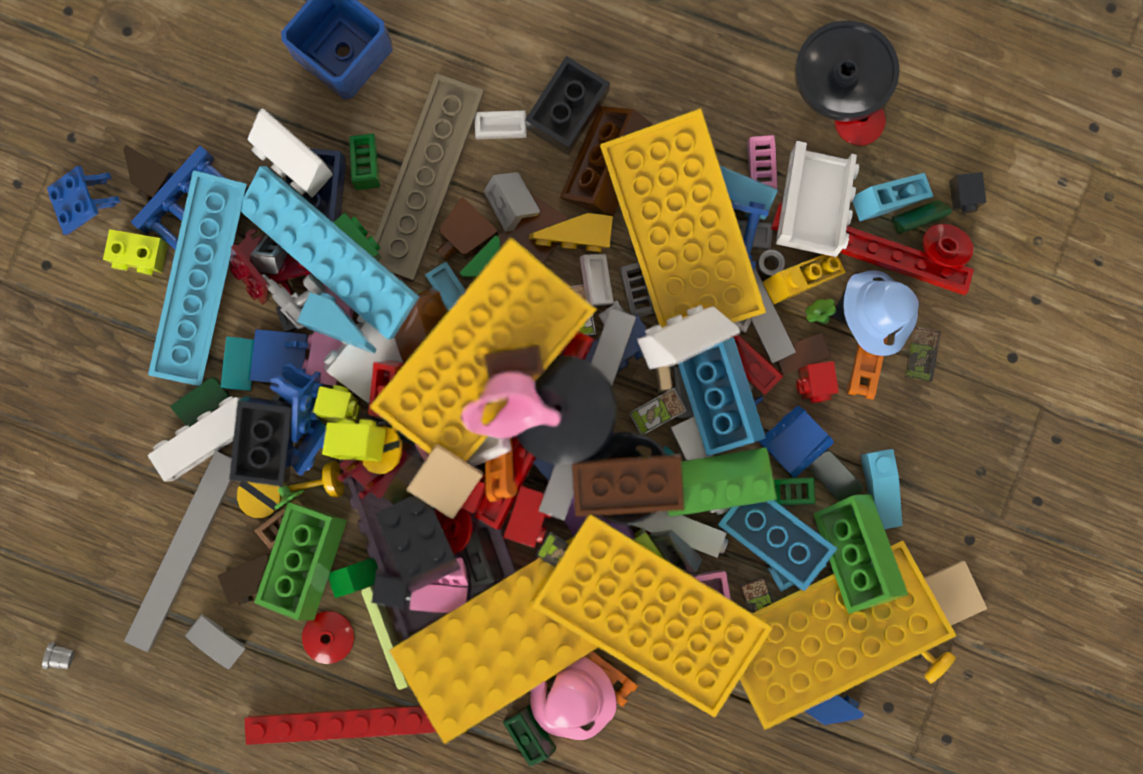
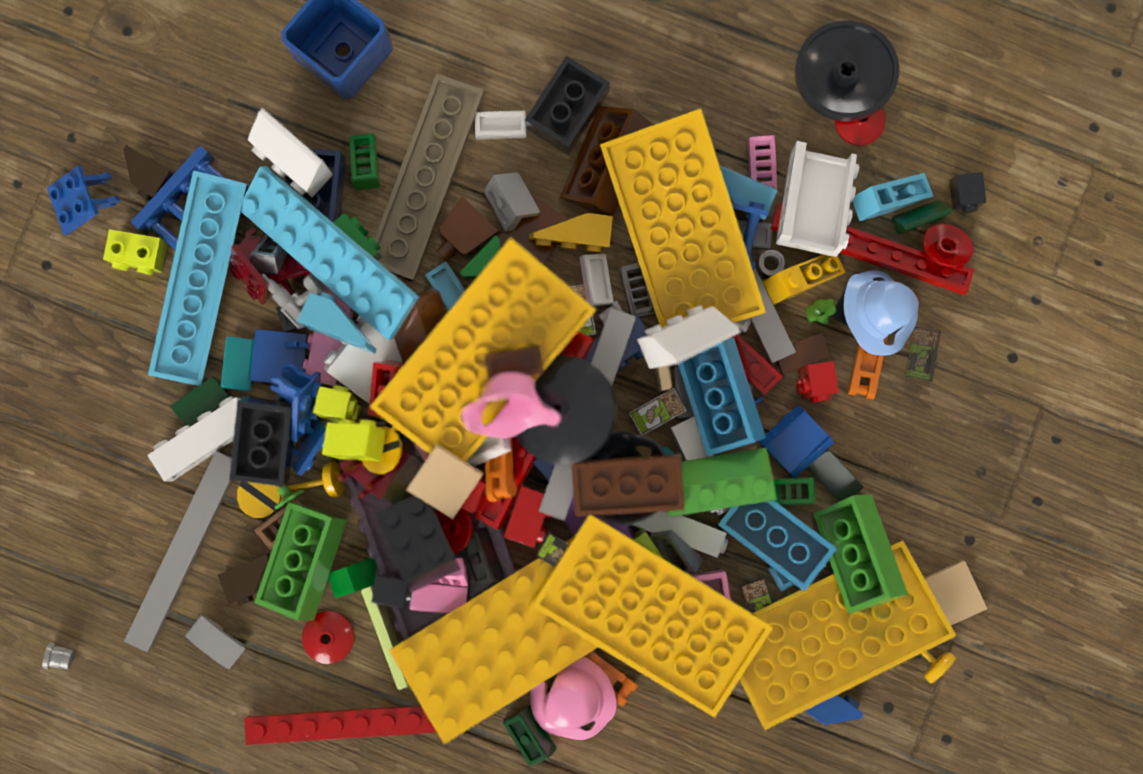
(883, 485): medium azure slope -> none

